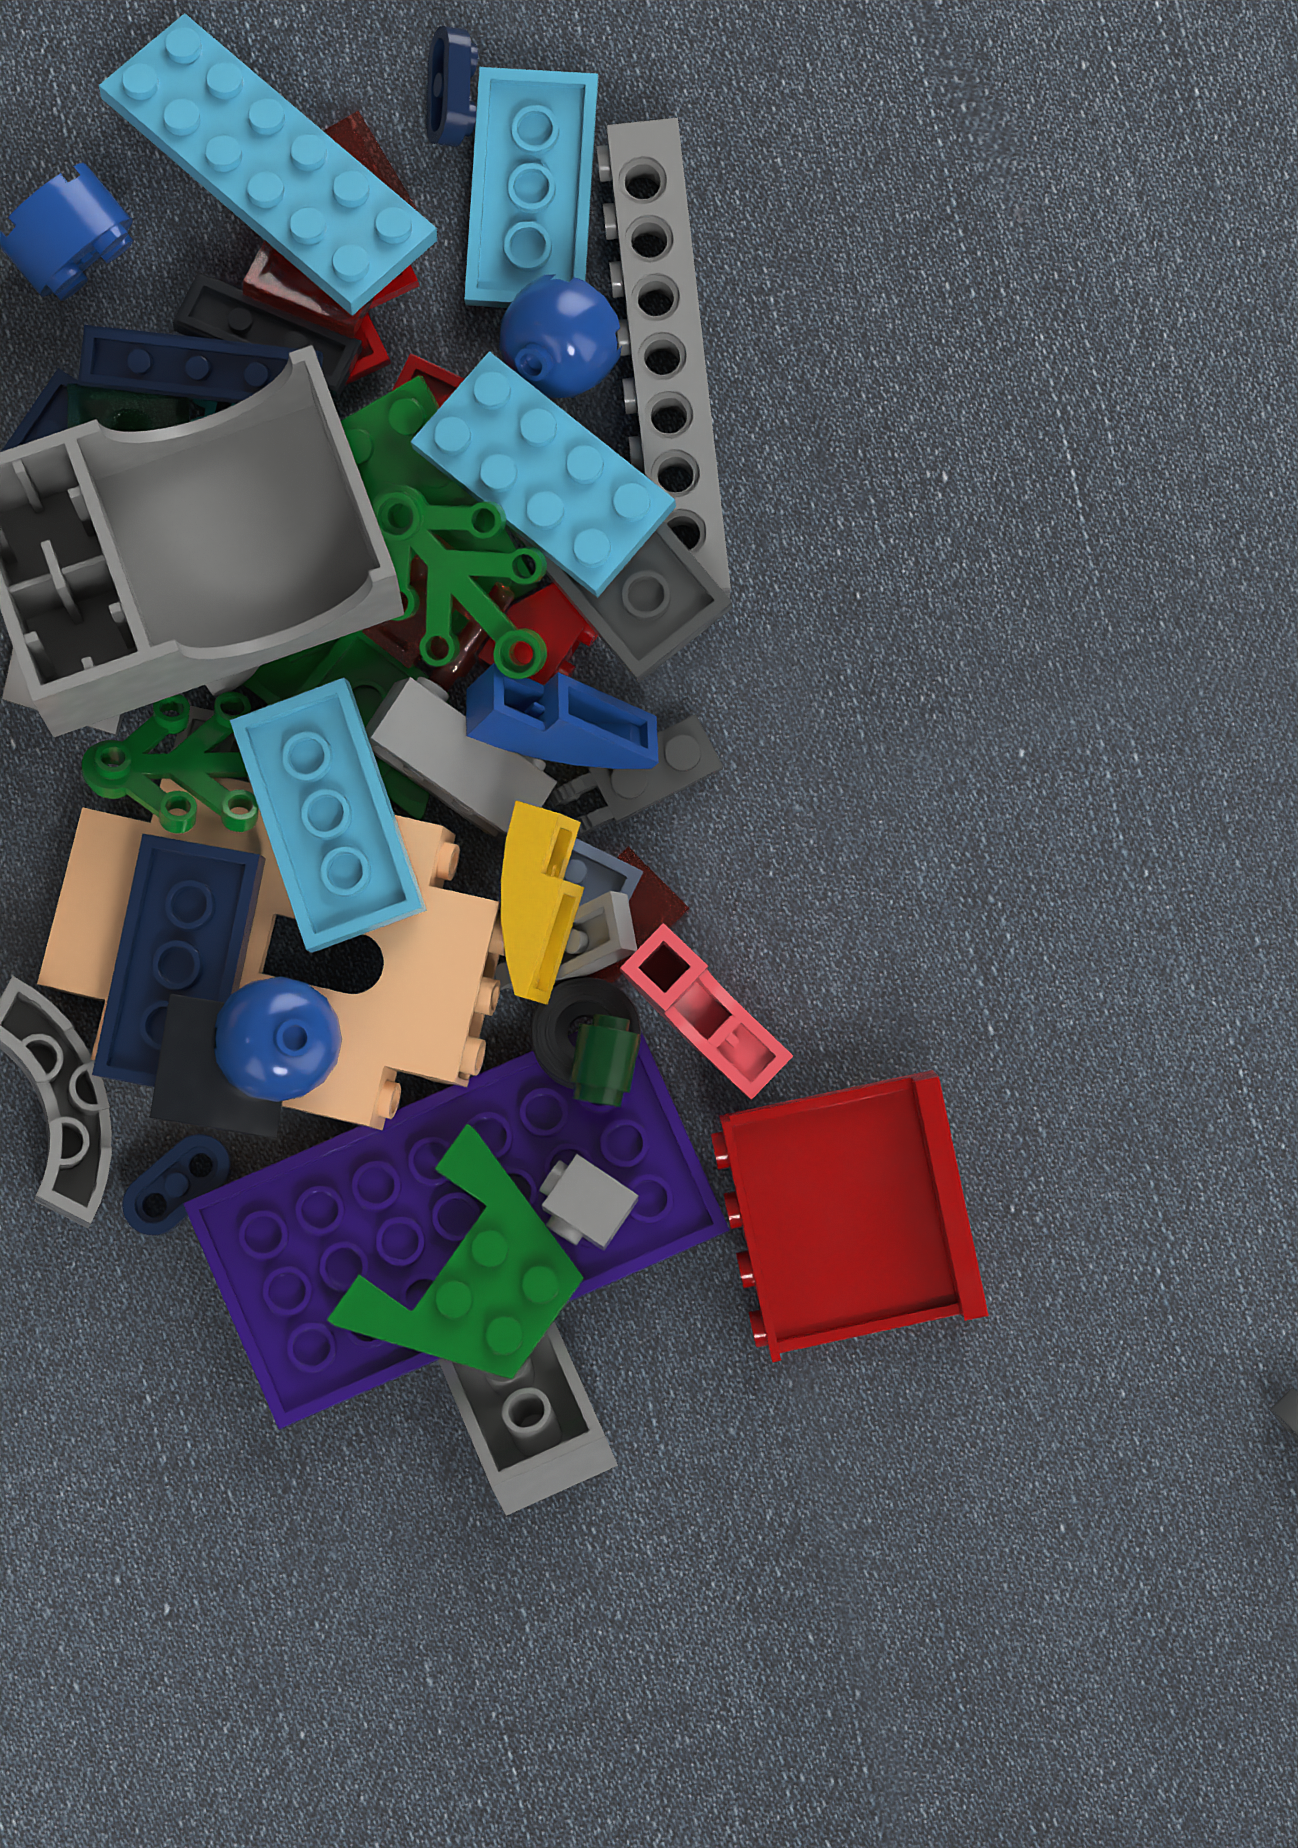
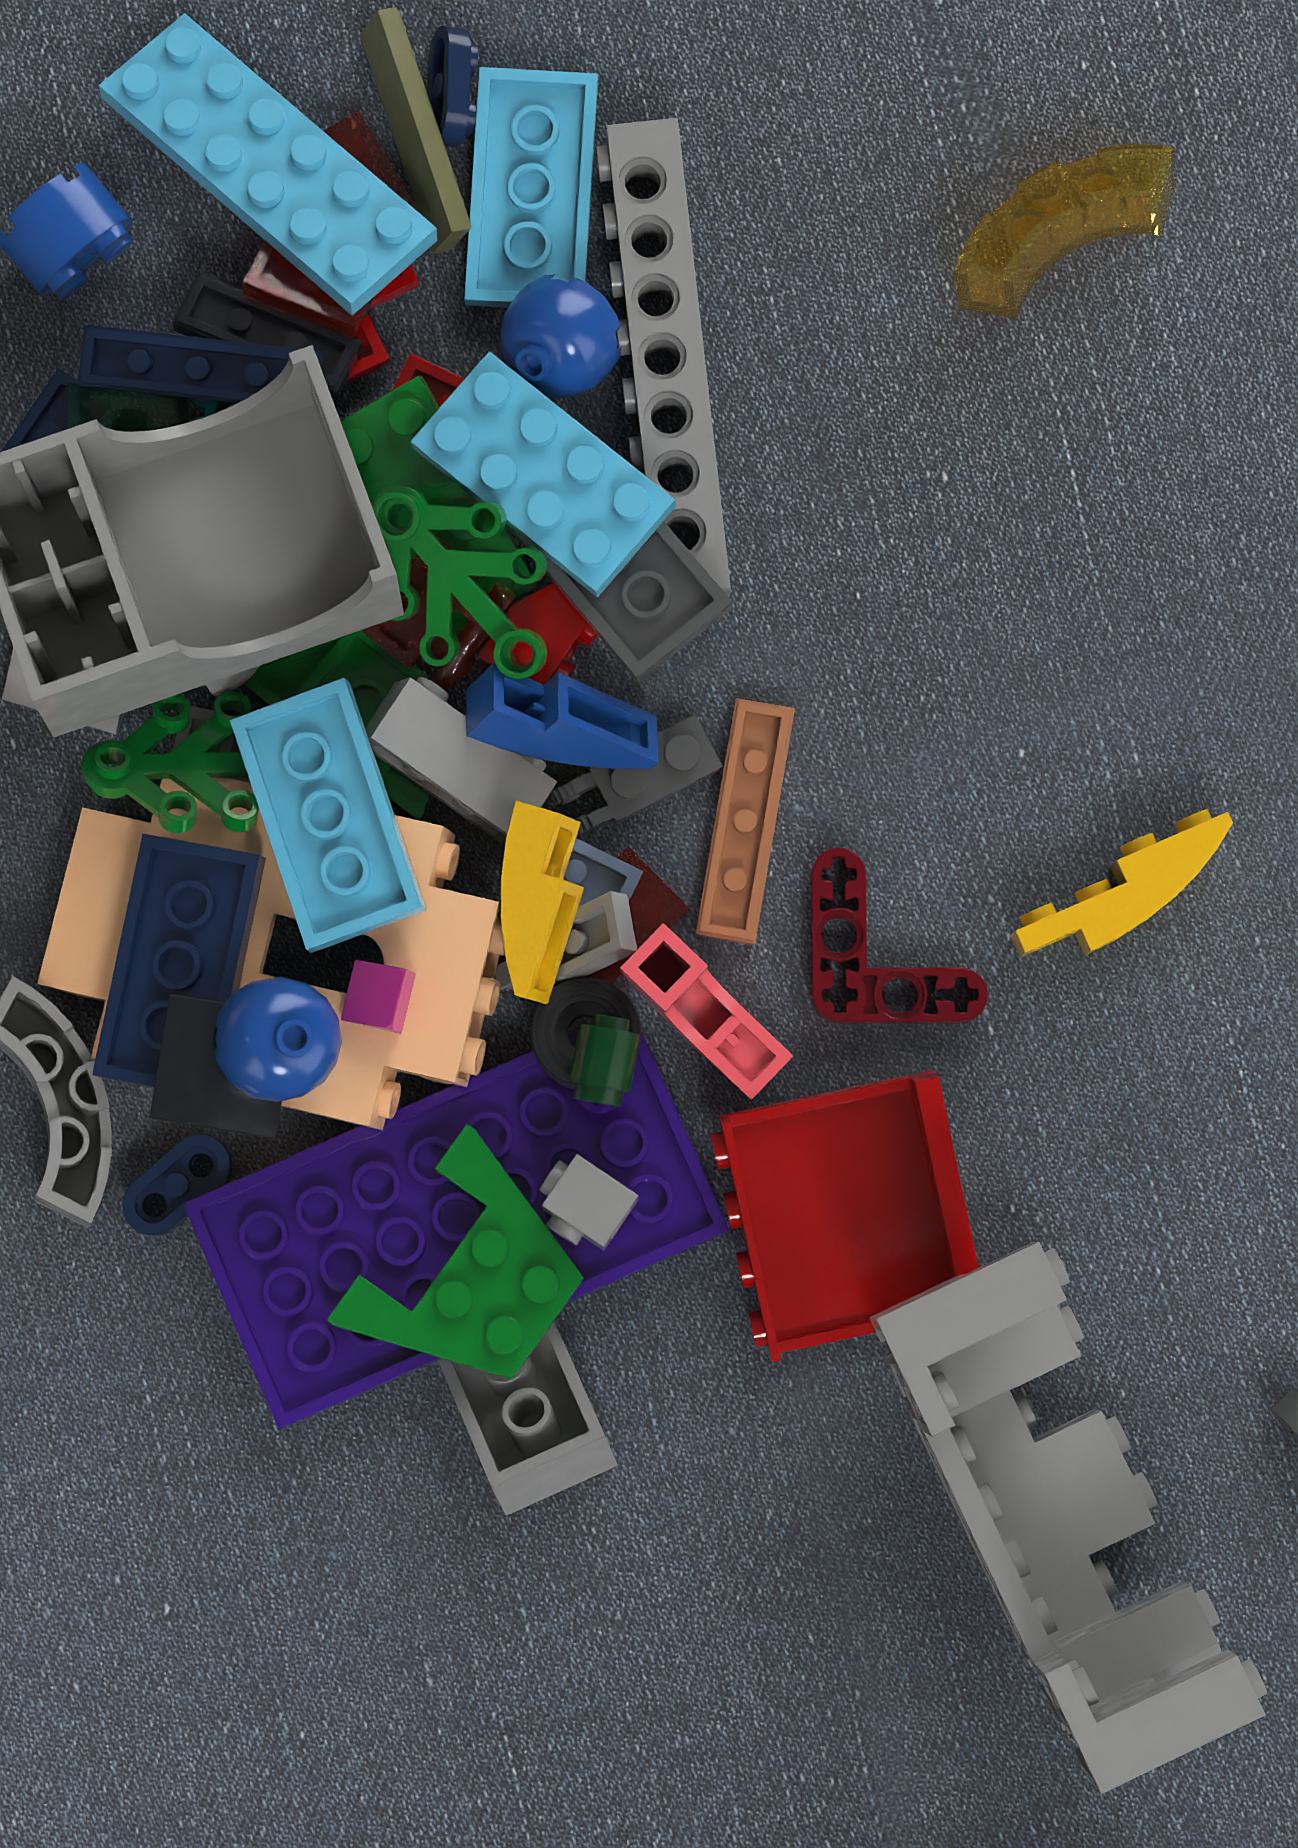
(378, 996): none -> dark pink slope
(414, 127): none -> olive tile
(745, 822): none -> nougat tile
(869, 982): none -> dark red beam
(1058, 212): none -> clear yellow brick
(1121, 1682): none -> light grey brick
(1147, 880): none -> yellow slope

